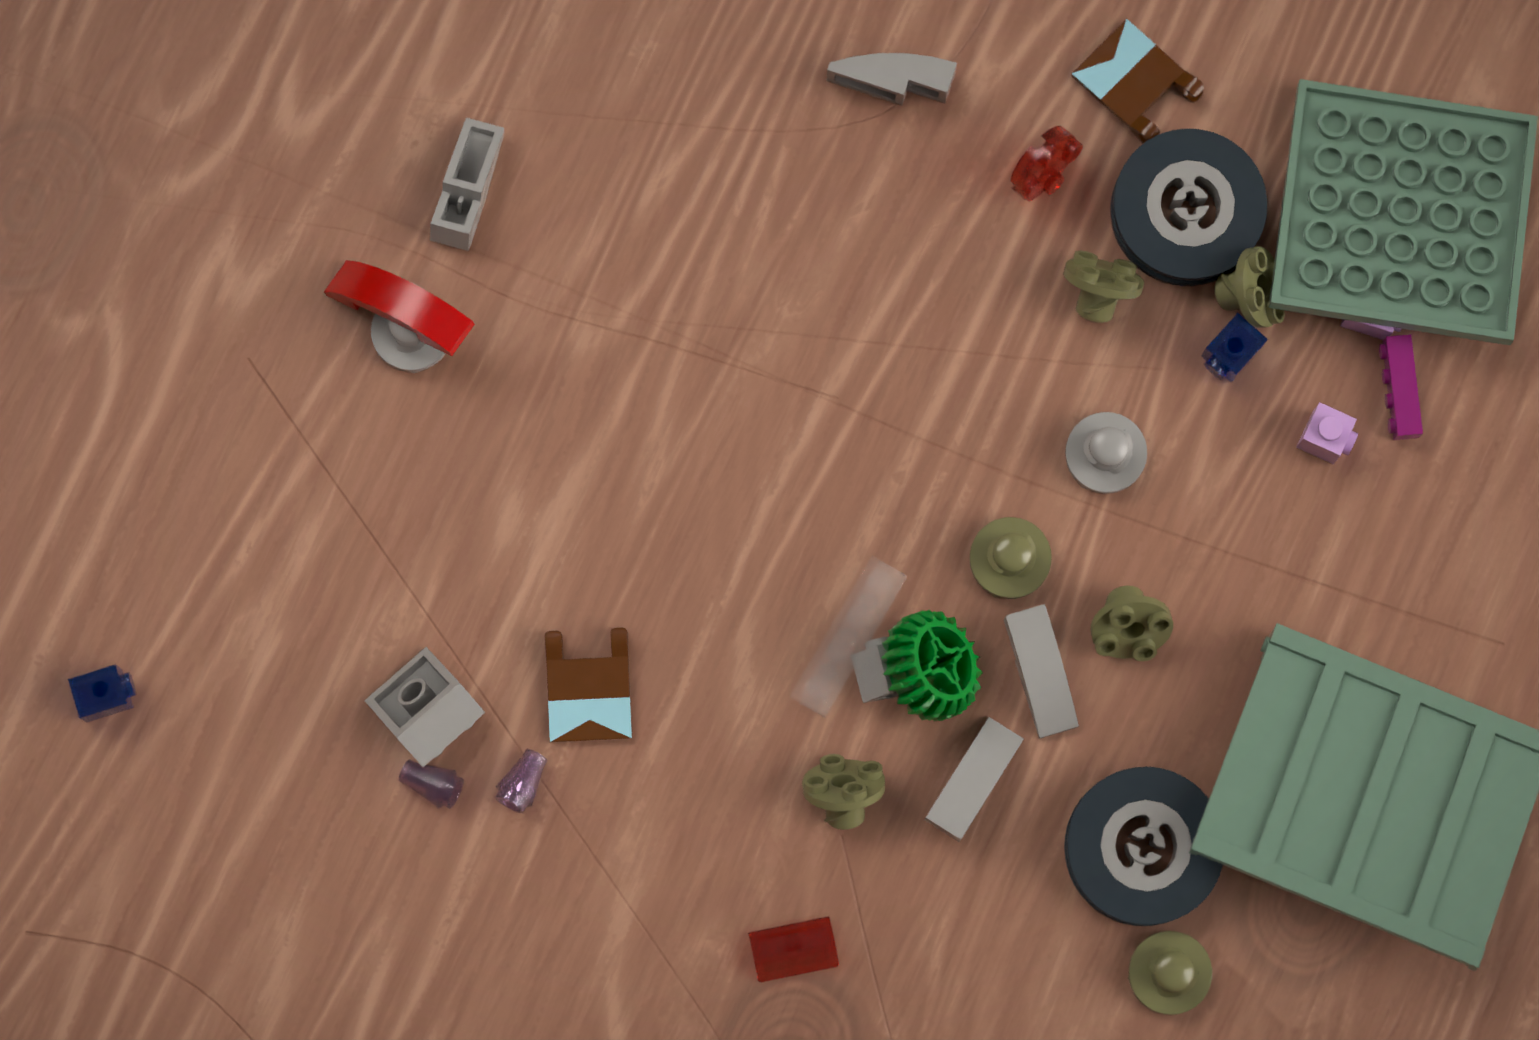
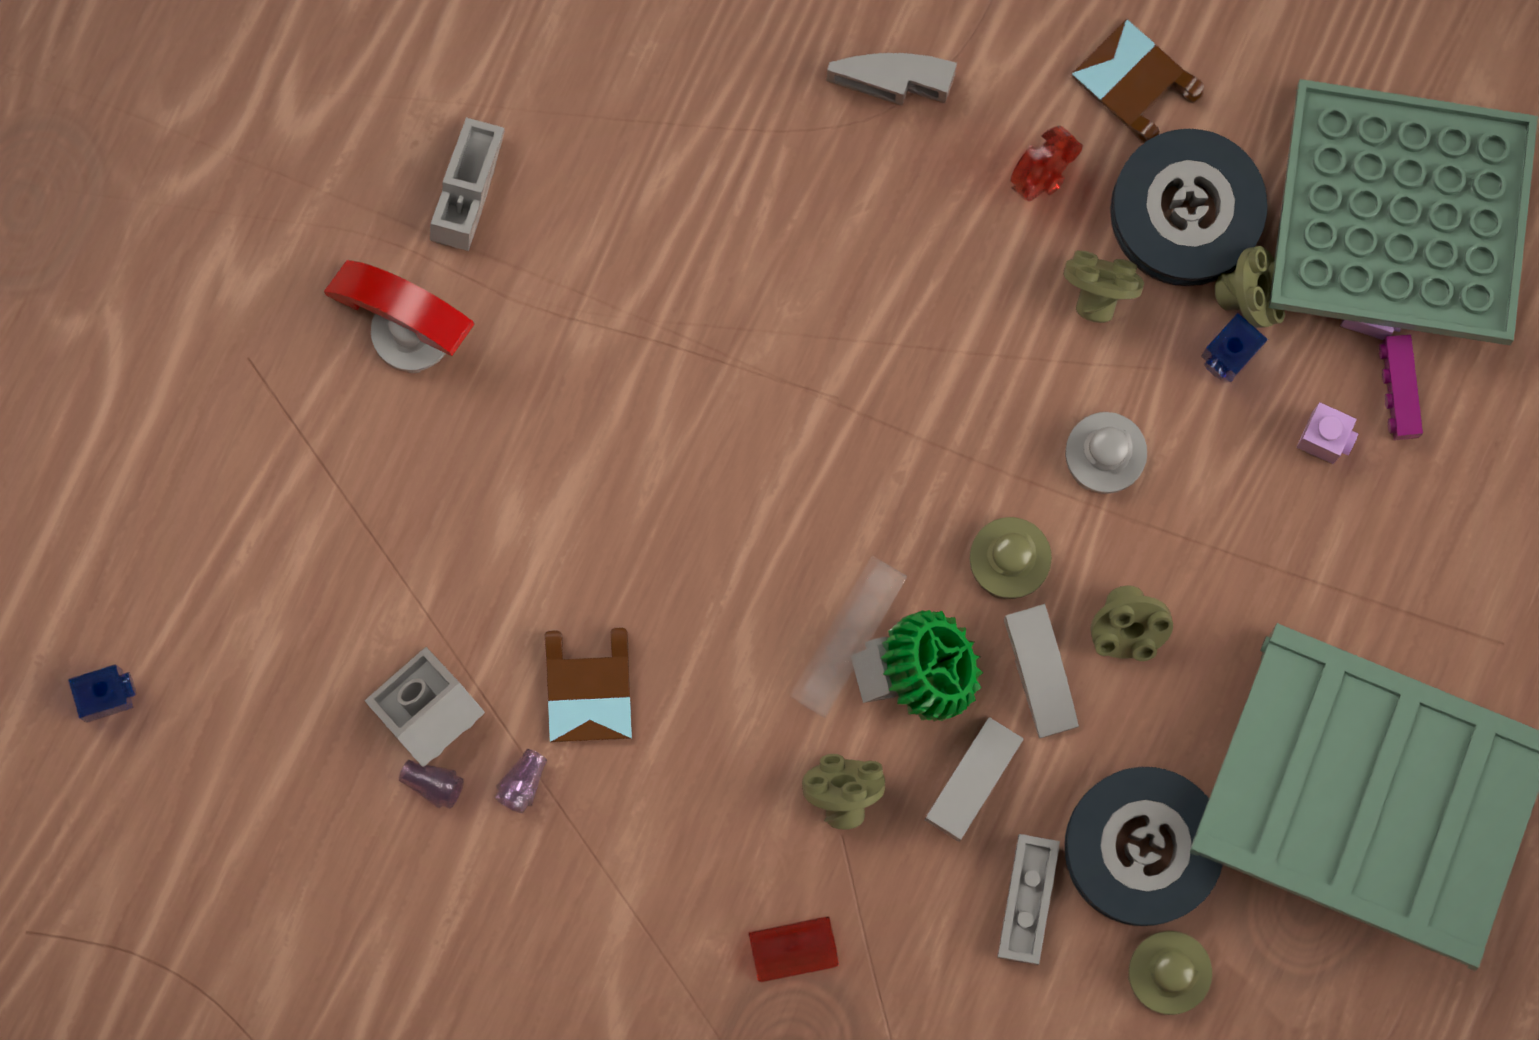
(1028, 899): none -> light grey plate

